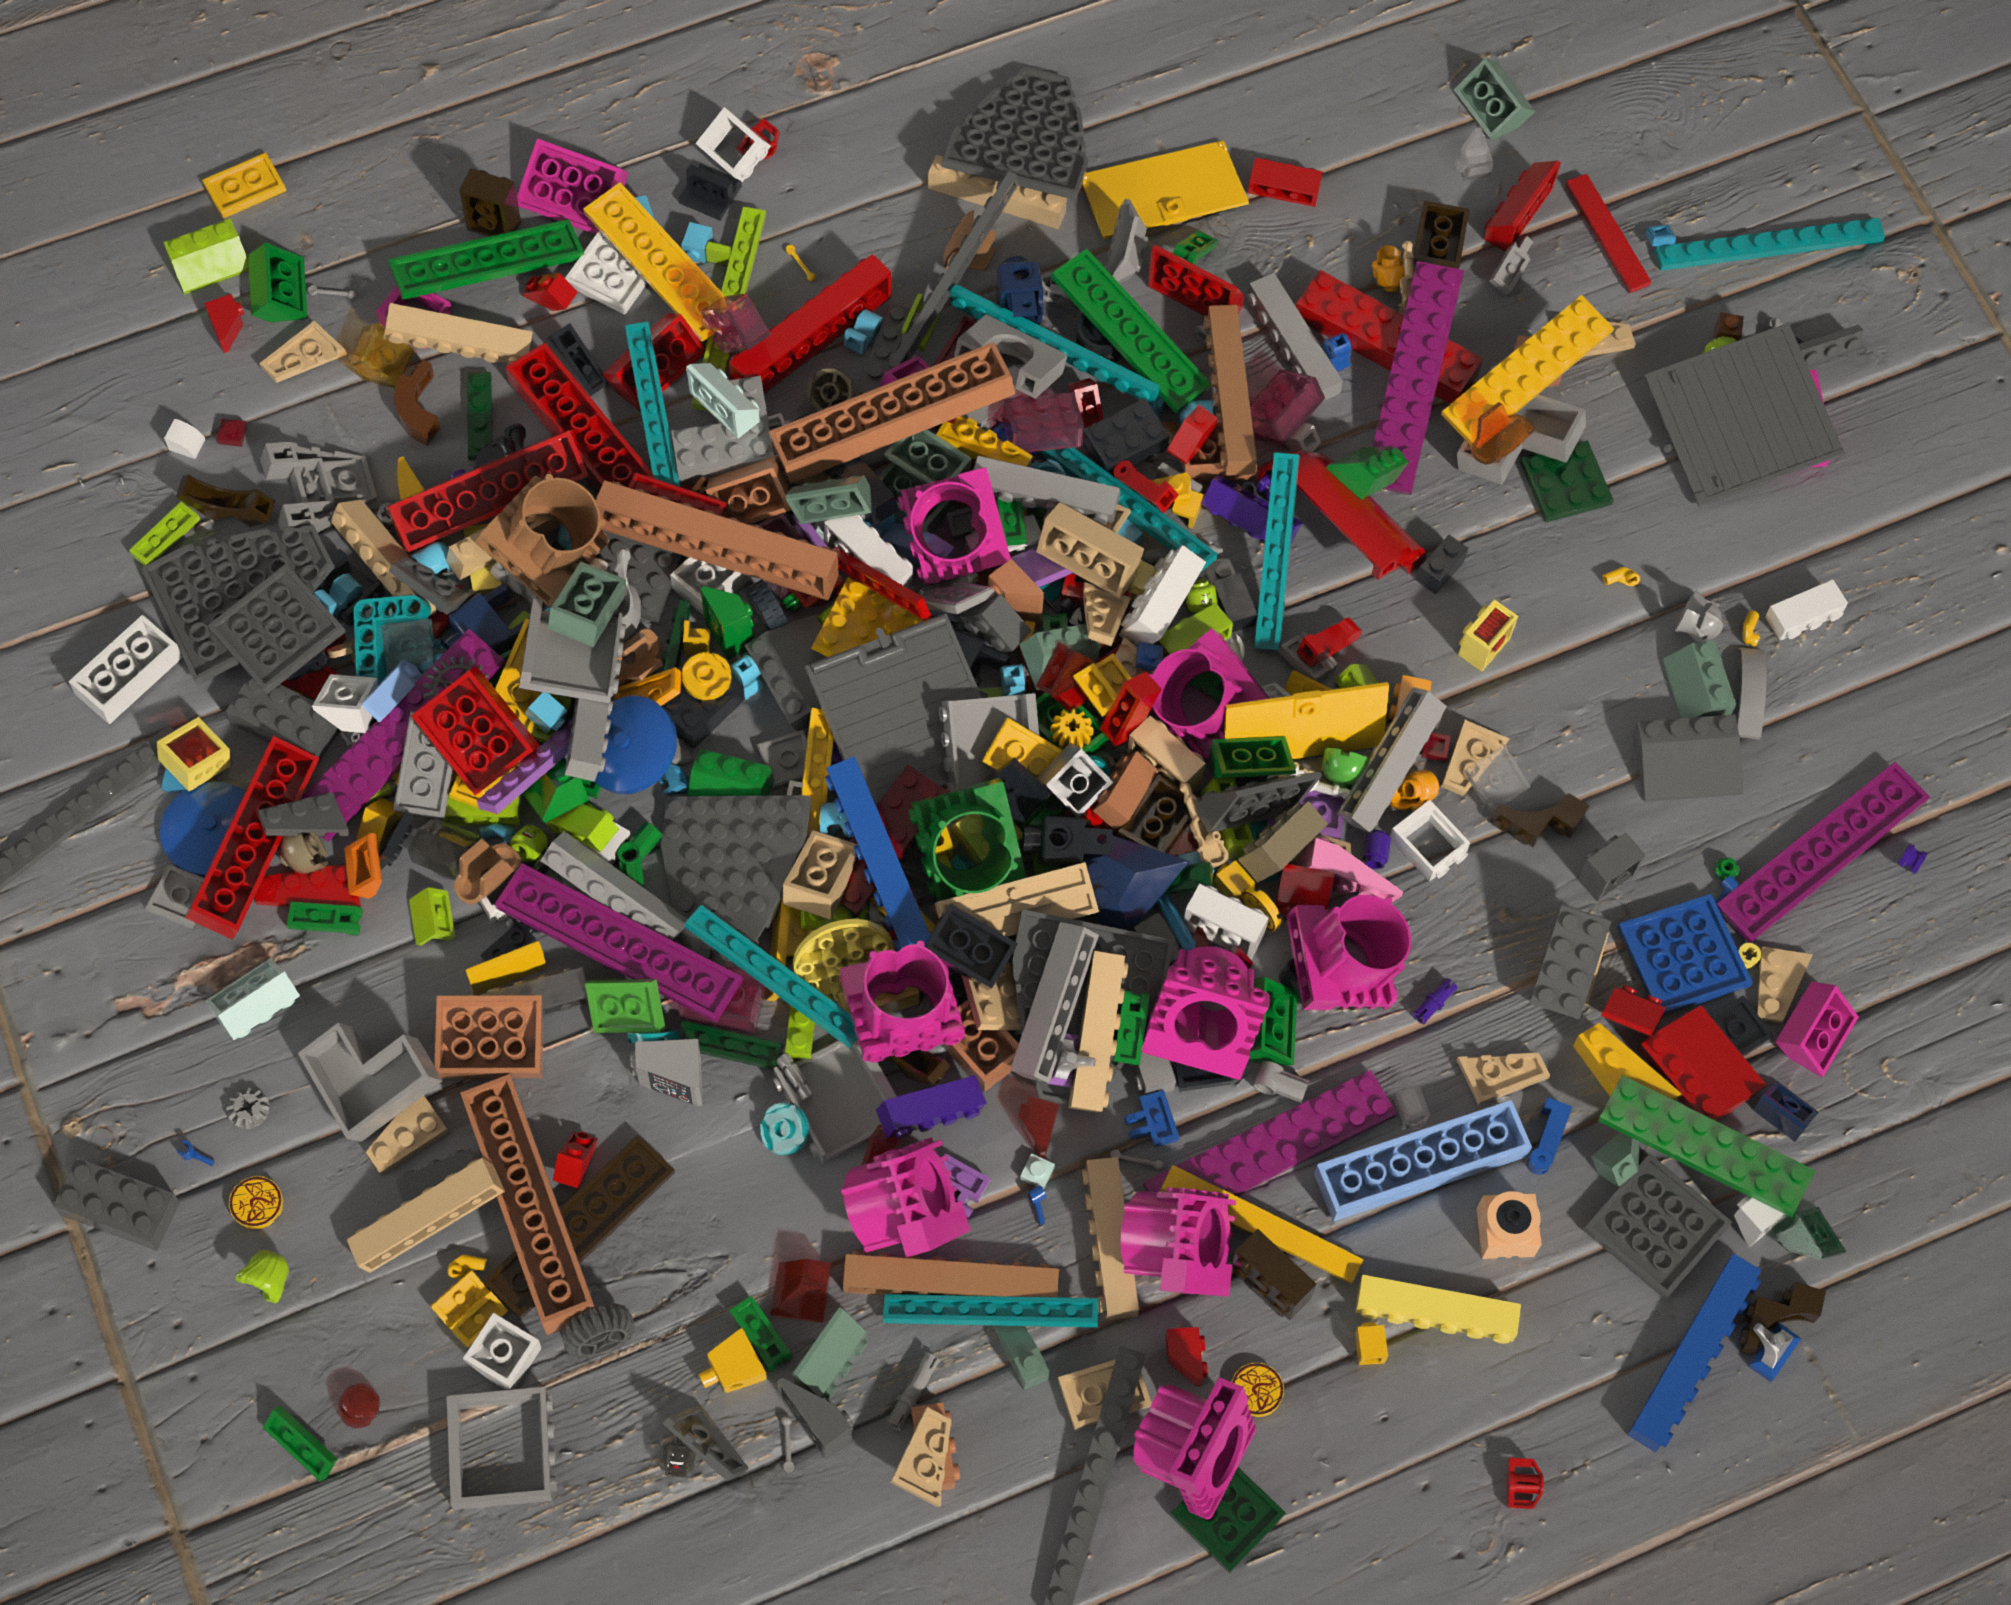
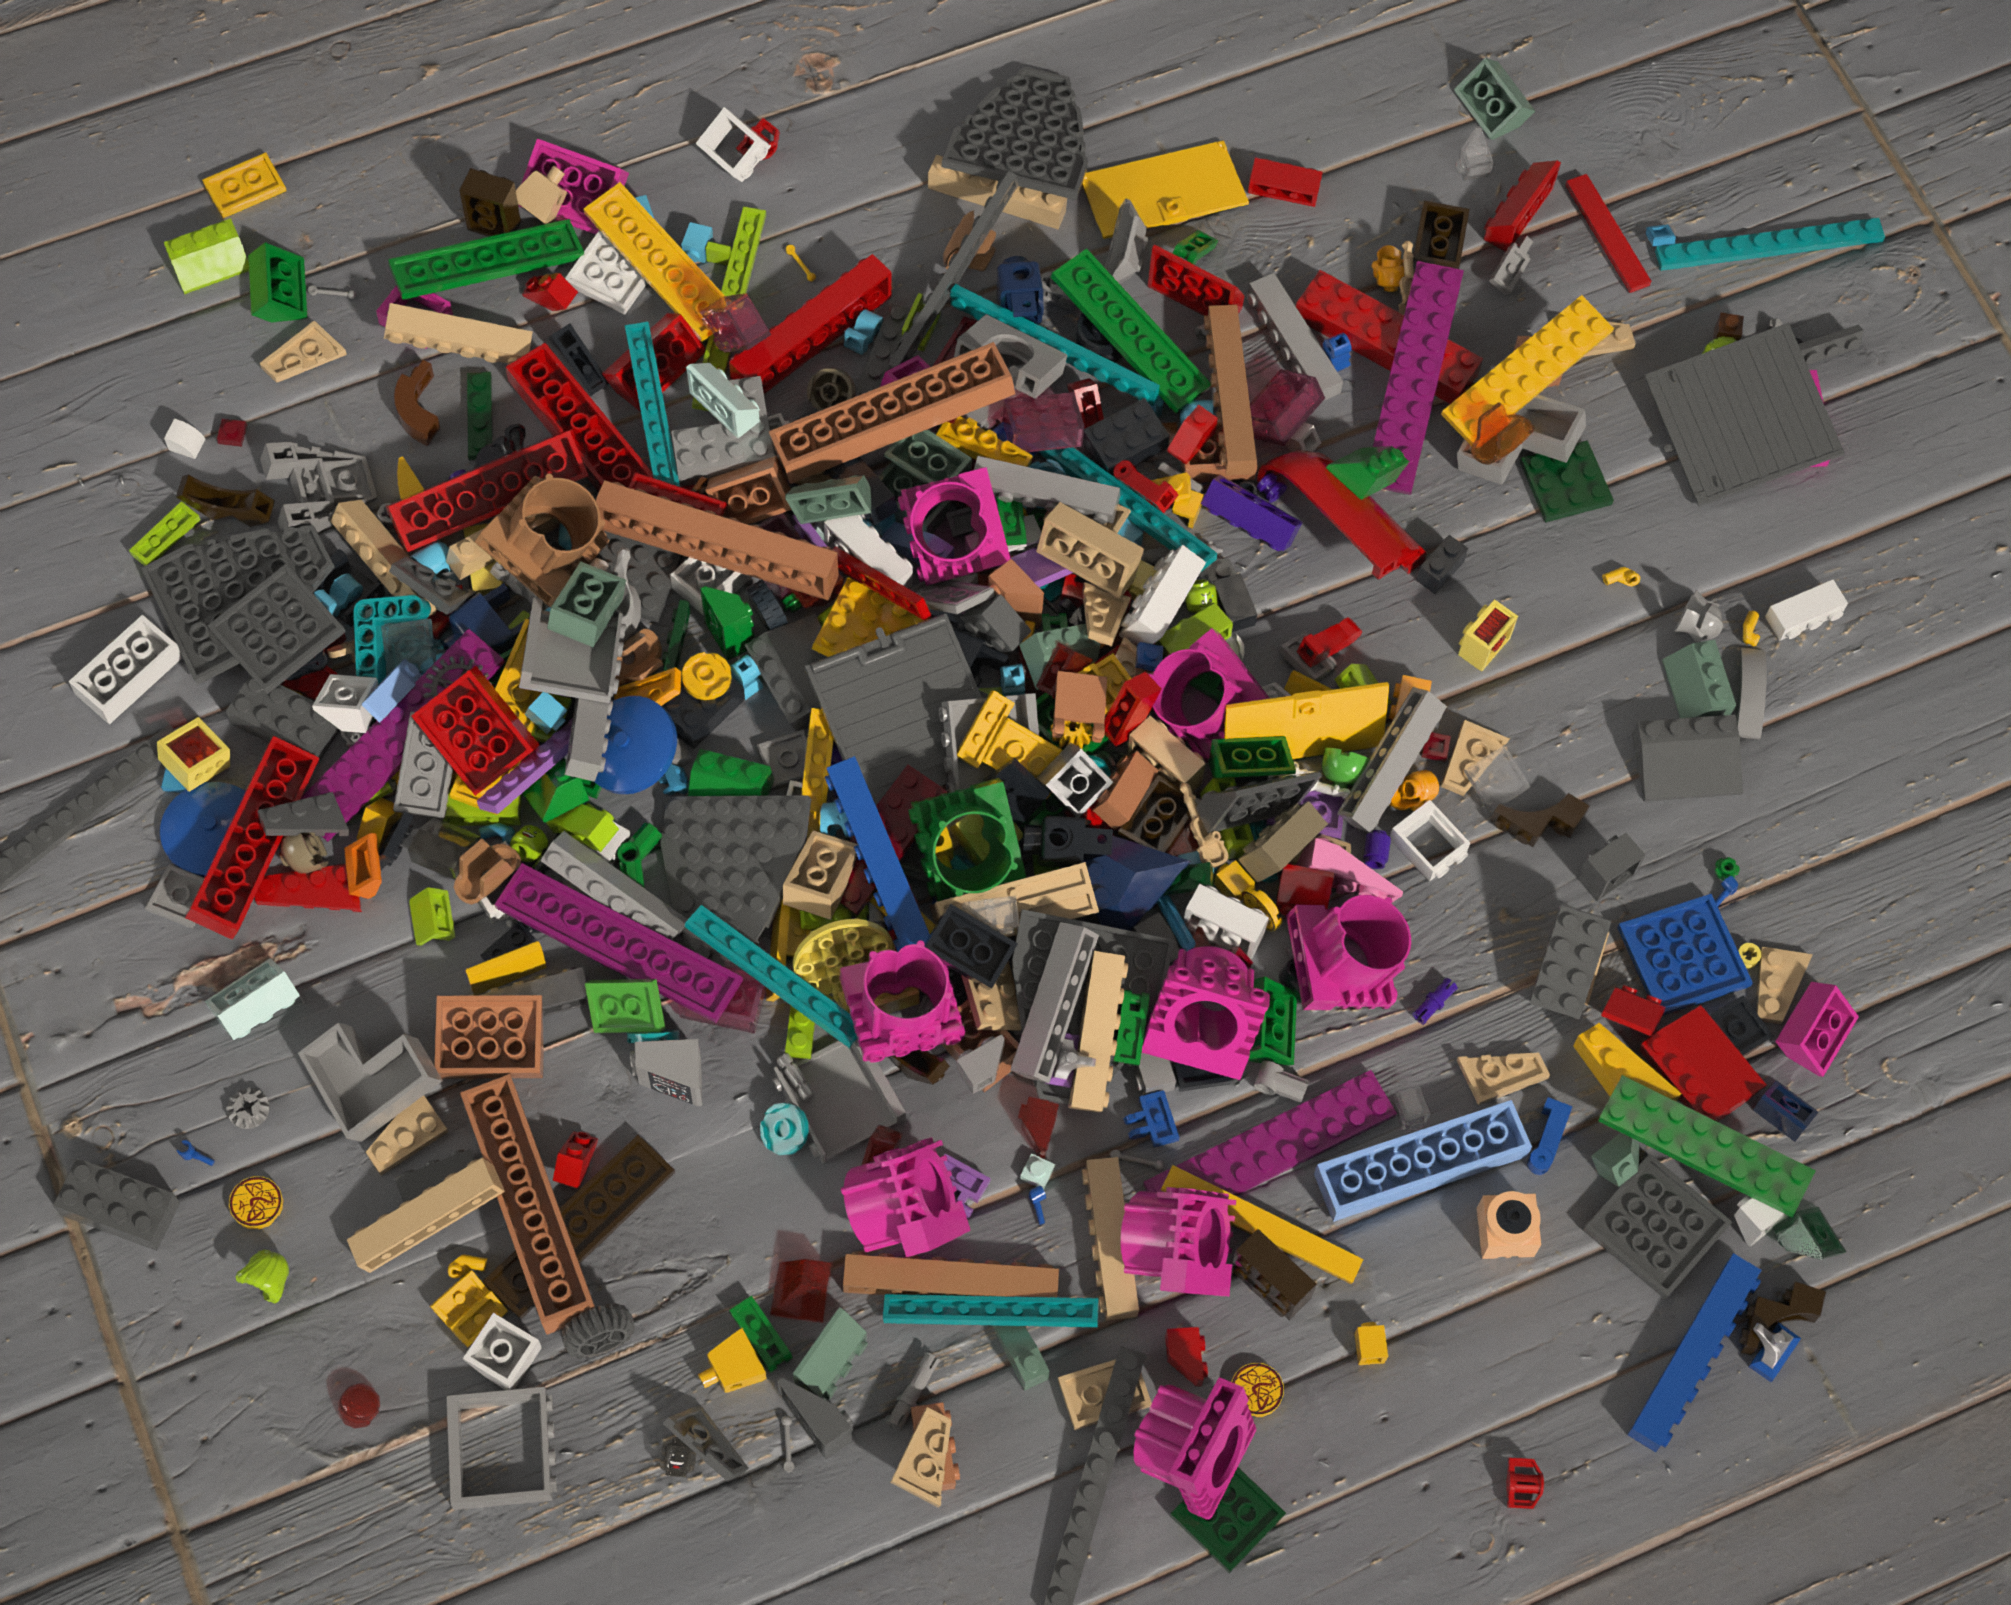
(226, 319): red slope -> none
(300, 1443): green plate -> none
(324, 917): green plate -> none
(378, 358): clear yellow slope -> none
(542, 194): none -> tan torso
(695, 640): yellow panel -> none
(709, 191): black bracket -> none
(733, 1045): dark green plate -> none
(931, 1107): dark purple brick -> none
(981, 1065): none -> light grey slope
(984, 729): none -> yellow plate
(996, 913): none -> clear slope
(1080, 700): none -> nougat flag
(1277, 551): teal plate -> none
(1438, 1309): light yellow brick -> none
(1822, 852): magenta plate -> none
(1912, 858): dark purple wheel -> none

